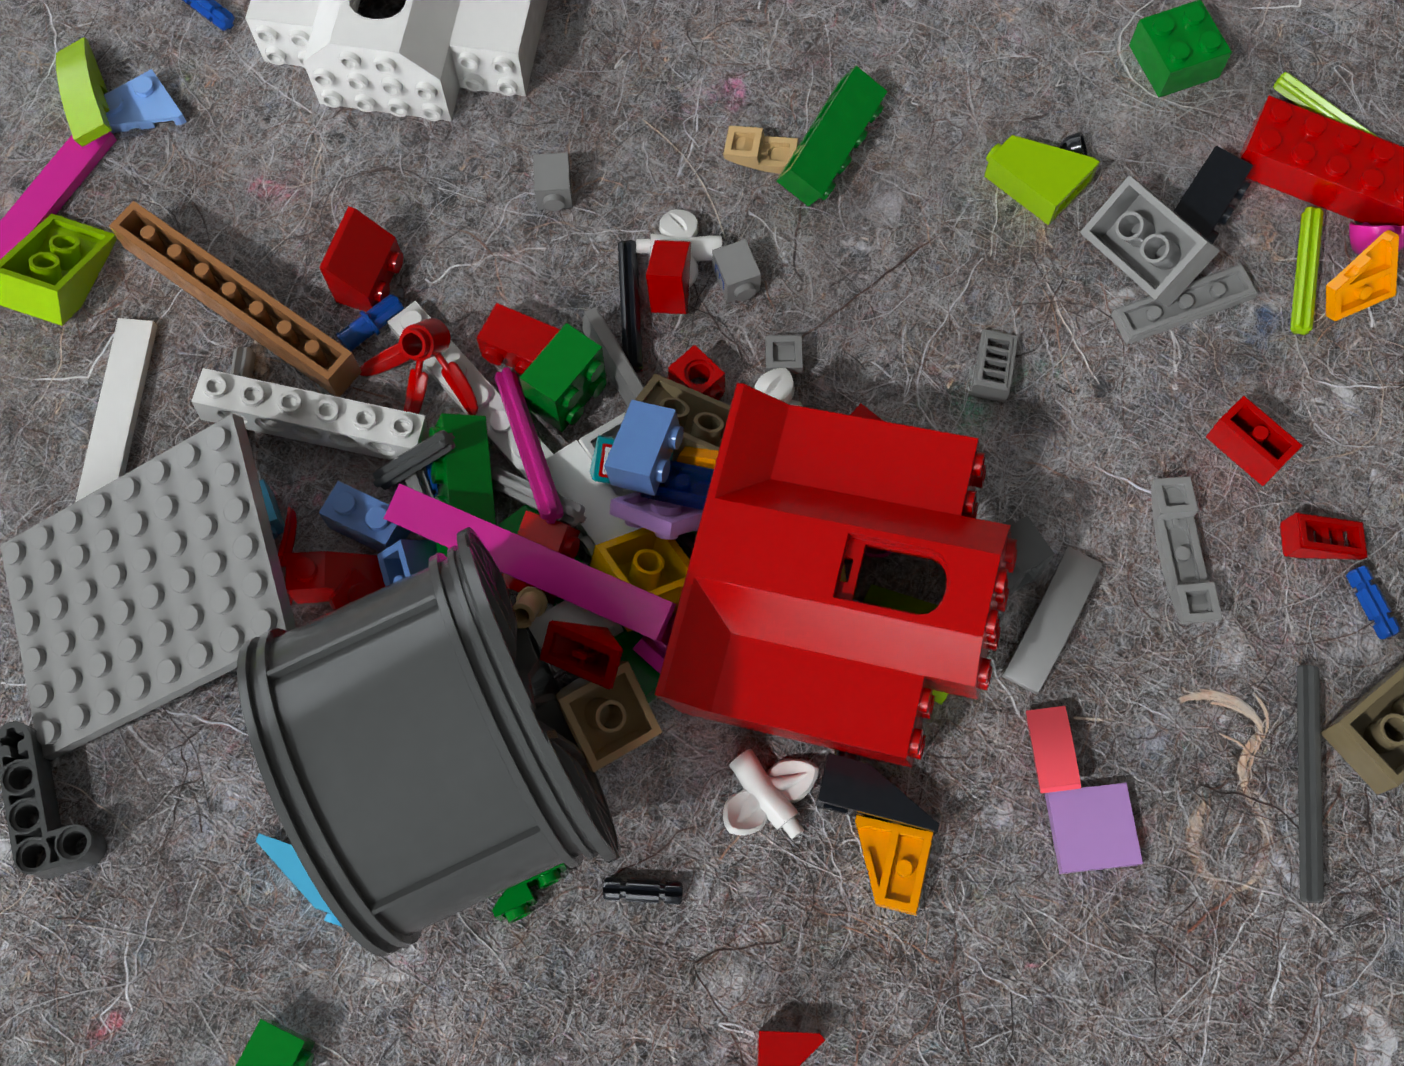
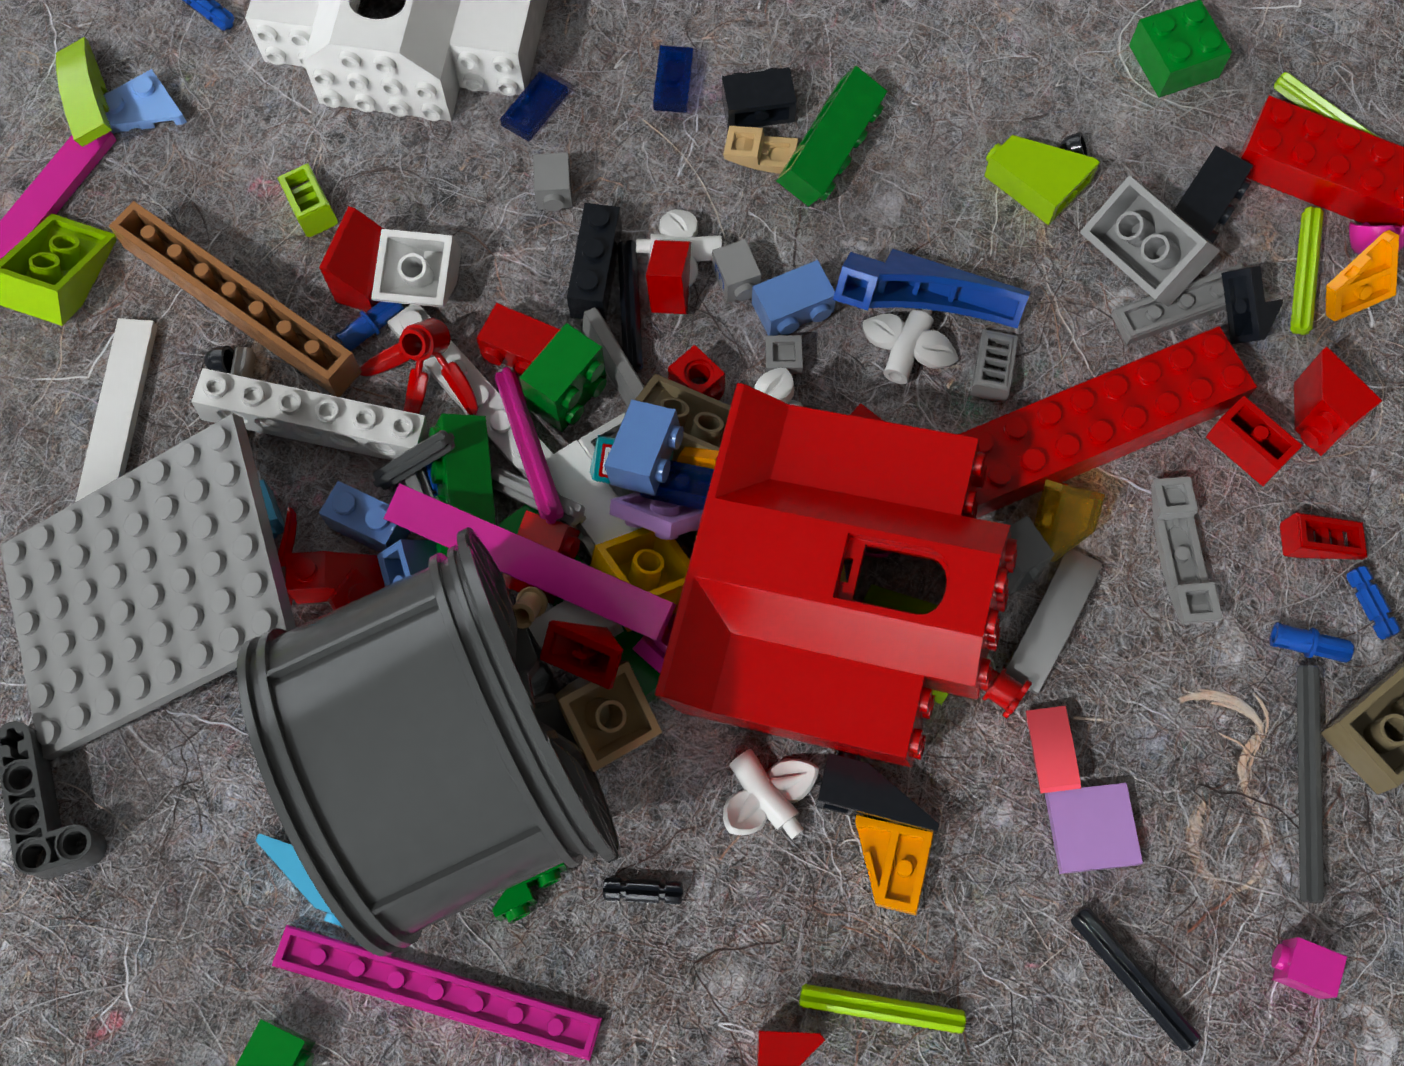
(219, 359): none -> black hinge
(308, 200): none -> lime slope
(416, 268): none -> white slope
(438, 992): none -> dark pink tile
(534, 106): none -> clear blue tile
(594, 260): none -> black brick
(673, 79): none -> clear blue plate
(759, 98): none -> black brick
(793, 299): none -> medium blue brick
(882, 1008): none -> lime axle
(908, 342): none -> white plant
(927, 285): none -> blue arch
(1005, 691): none -> red brick
(1067, 515): none -> clear yellow slope
(1108, 417): none -> red brick
(1136, 979): none -> black axle
(1246, 308): none -> black slope
(1308, 967): none -> dark pink brick
(1311, 643): none -> blue axle
(1330, 402): none -> red slope

